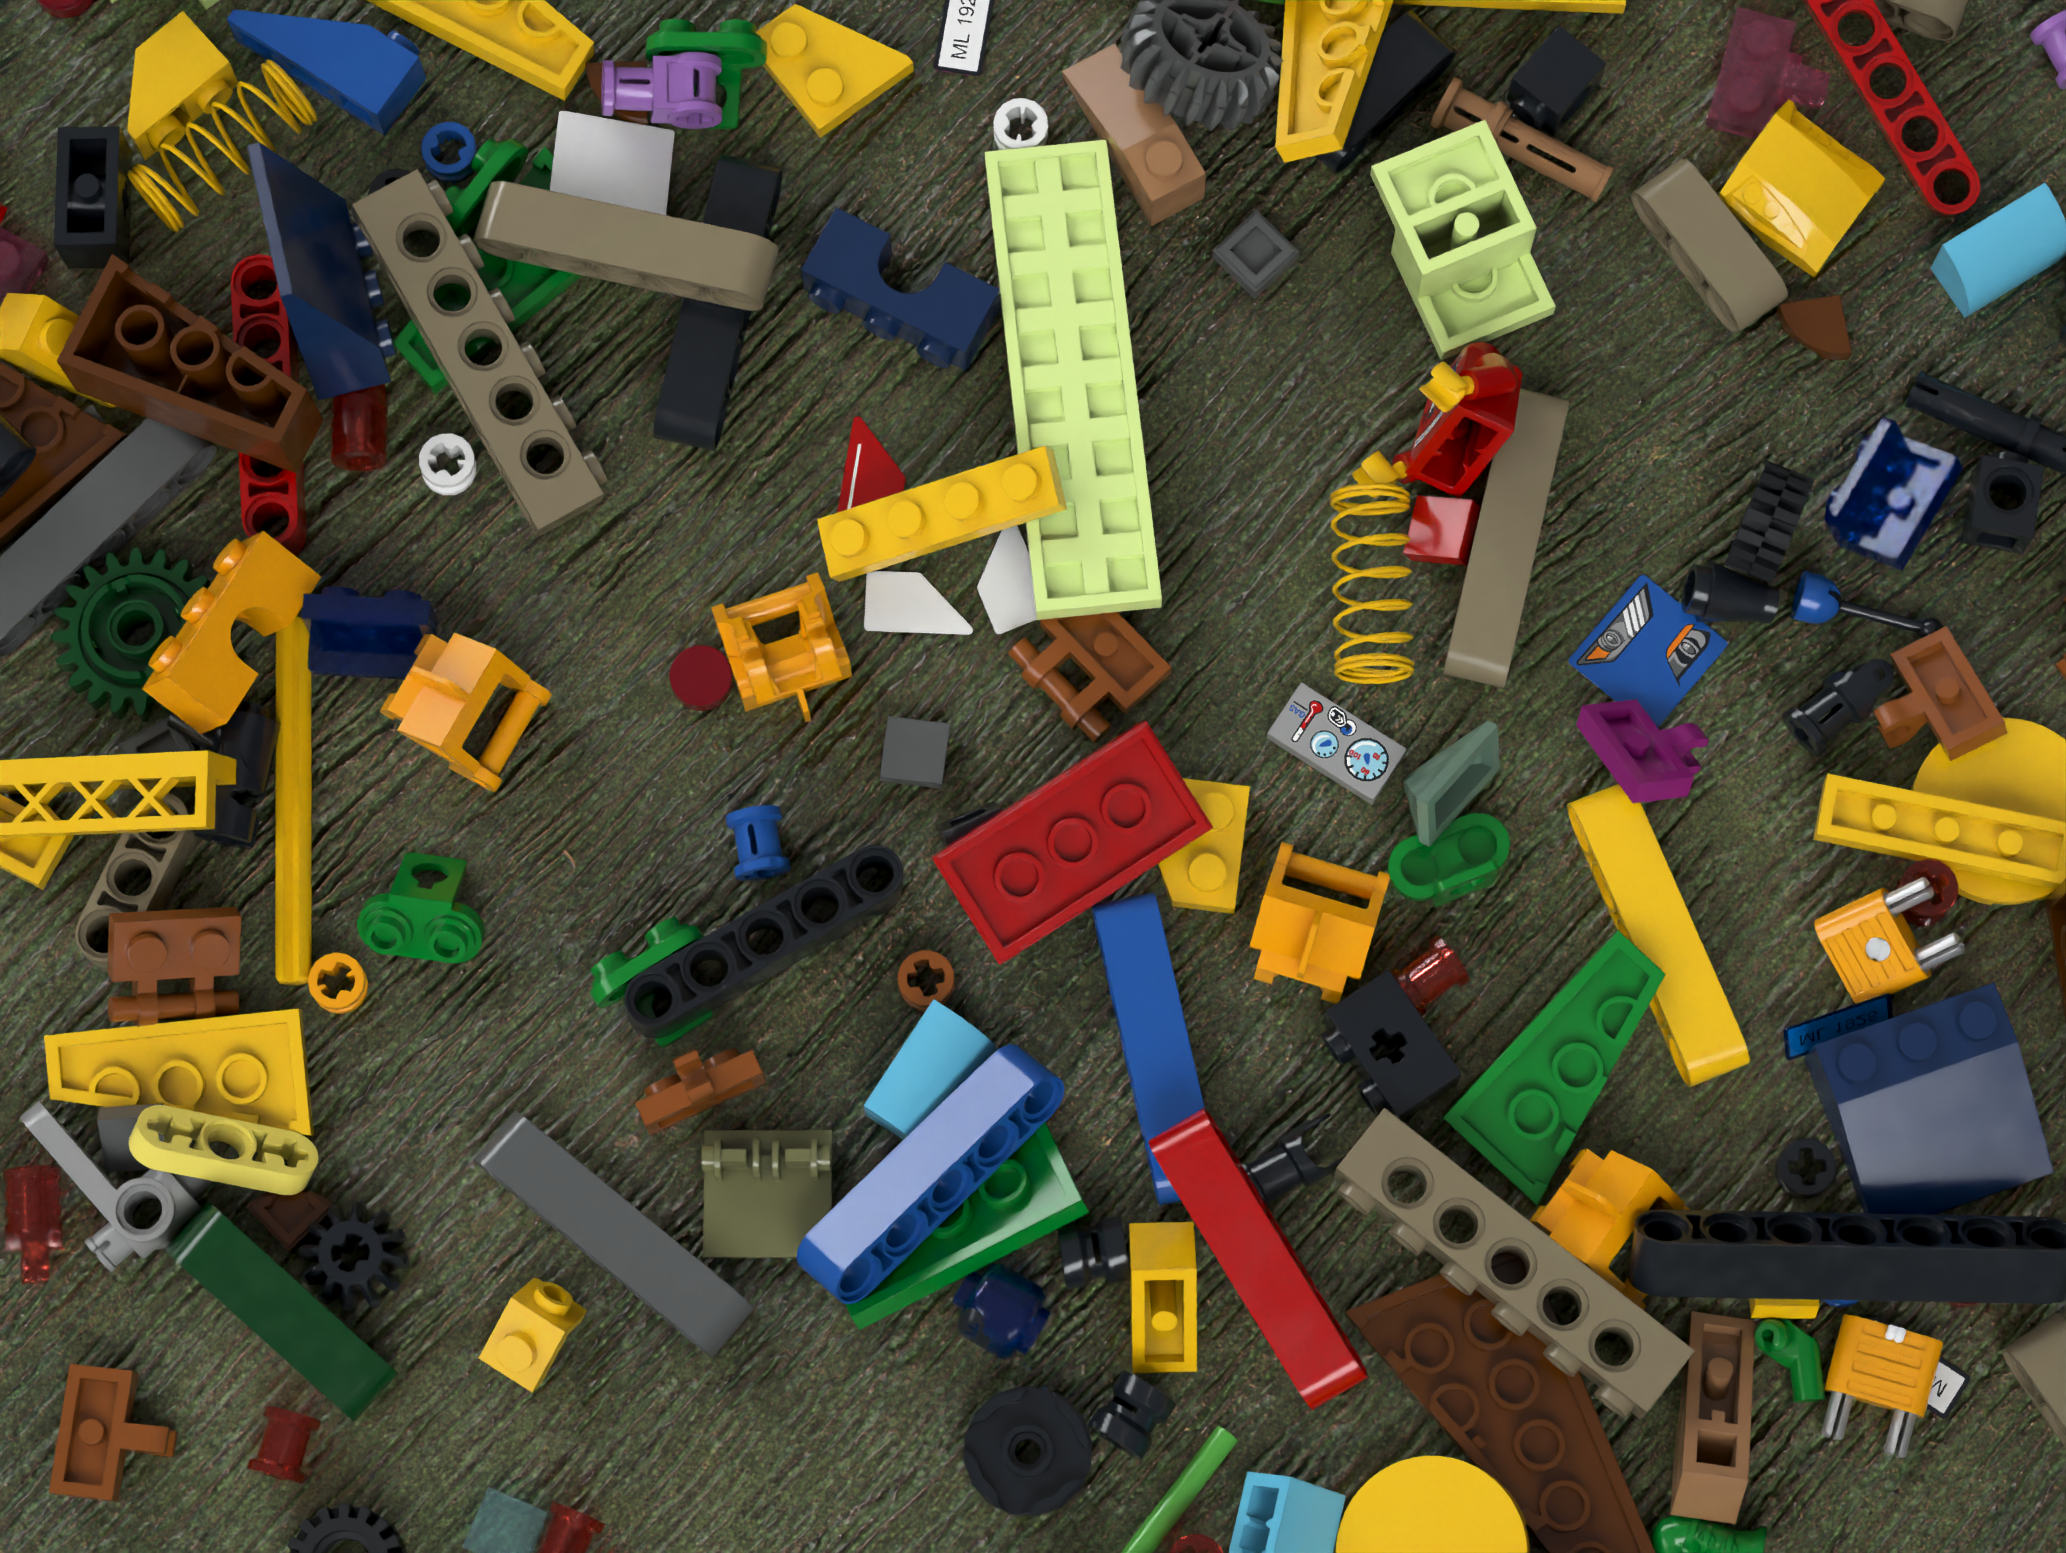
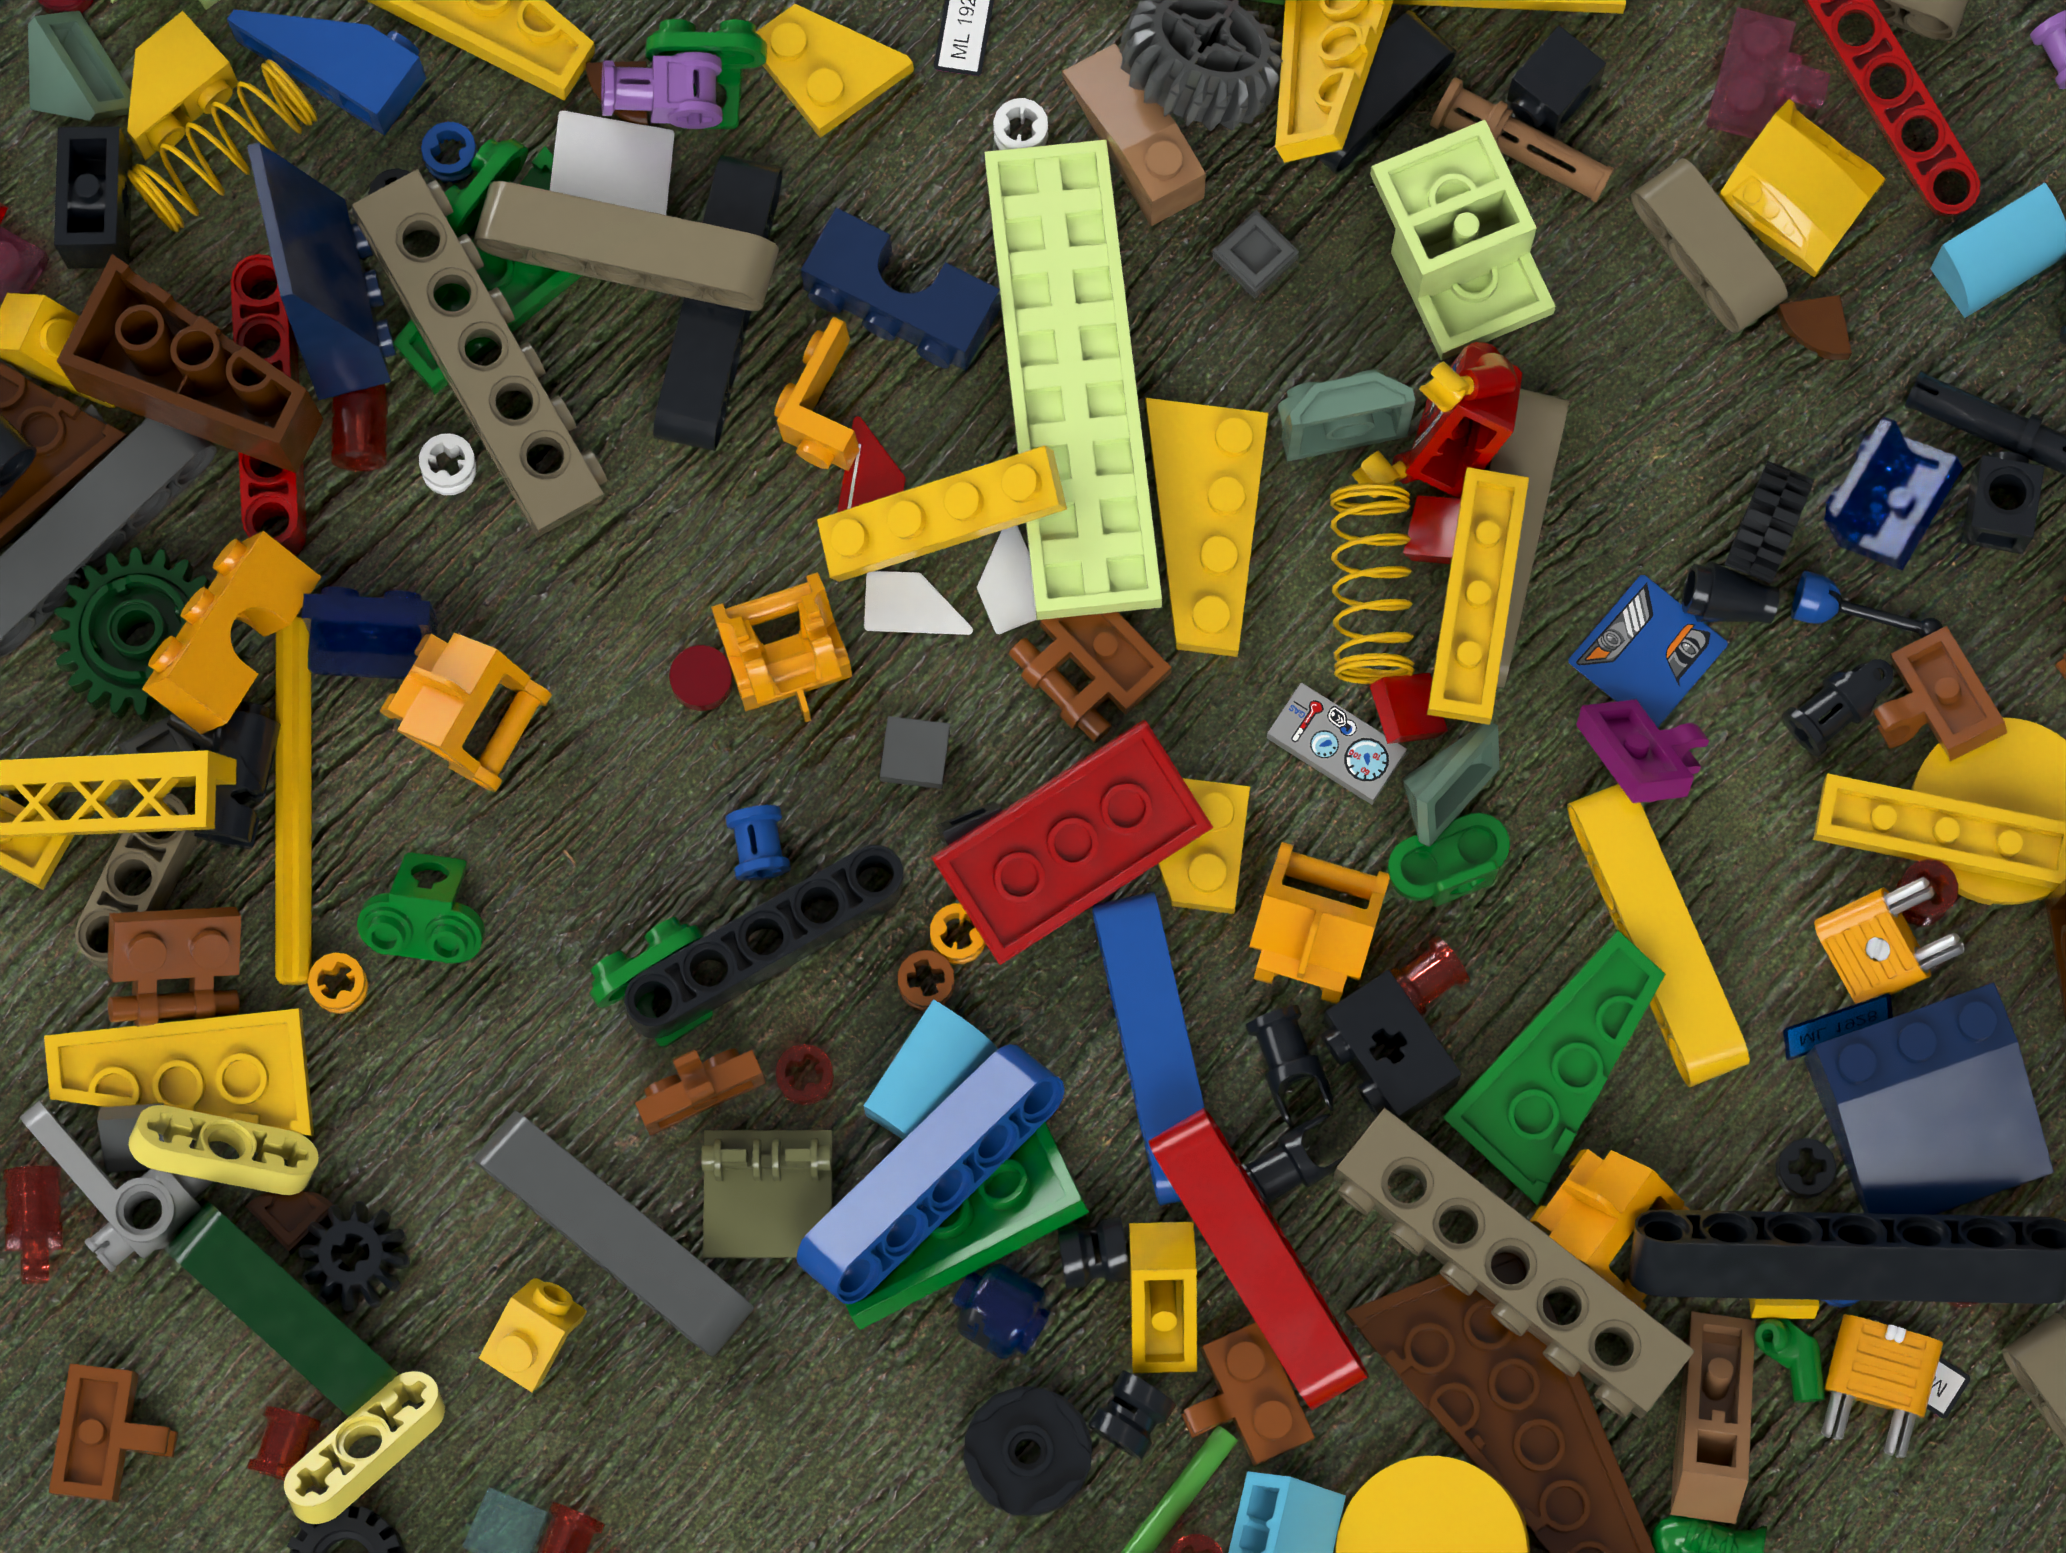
(72, 70): none -> sand green slope
(362, 1473): none -> light yellow beam
(797, 1057): none -> clear red bush
(815, 436): none -> light orange bracket
(938, 932): none -> light orange bush
(1207, 503): none -> yellow wing
(1252, 1395): none -> dark orange plate
(1287, 1055): none -> black piece
(1344, 414): none -> sand green slope
(1404, 706): none -> red tile
(1478, 596): none -> yellow plate

